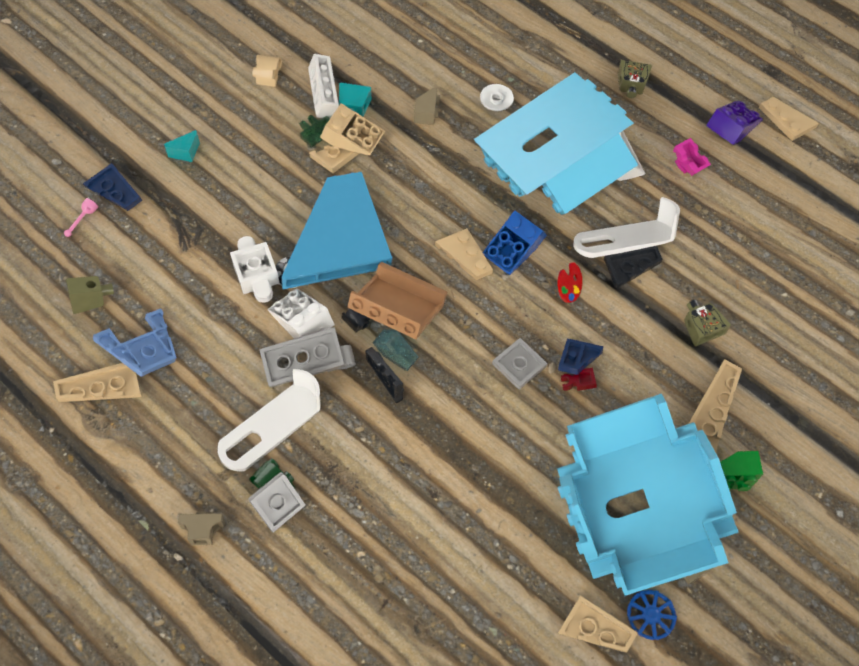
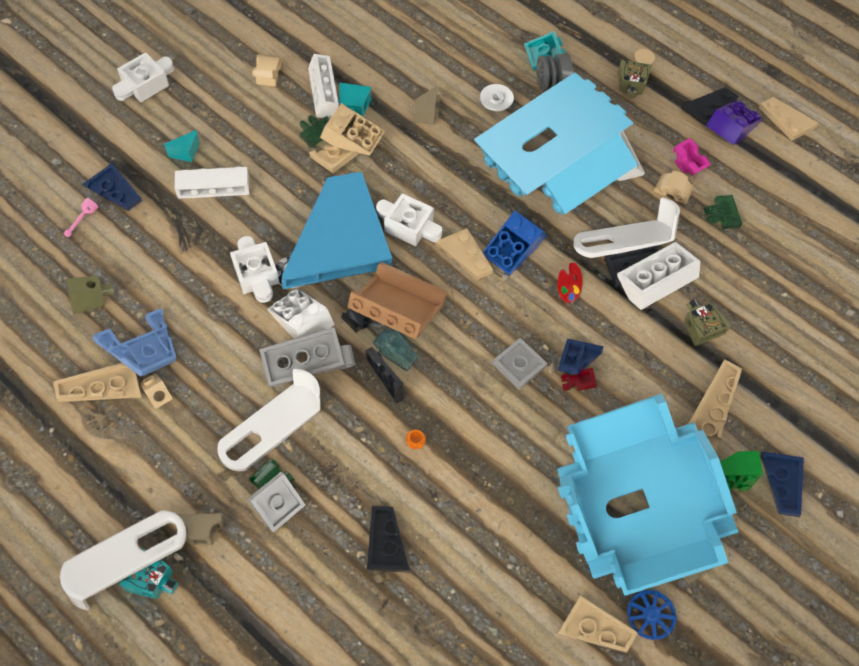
(118, 558): none -> white piece
(142, 77): none -> white brick
(151, 580): none -> teal torso
(153, 384): none -> tan bracket
(212, 182): none -> white brick
(385, 542): none -> black wing
(411, 211): none -> white brick
(415, 439): none -> orange plate
(543, 46): none -> teal plate
(553, 71): none -> dark grey wheel
(644, 56): none -> tan piece
(659, 275): none -> white slope
(675, 185): none -> tan cylinder
(705, 106): none -> black wing
(727, 212): none -> clear green hinge
(785, 481): none -> dark blue wing

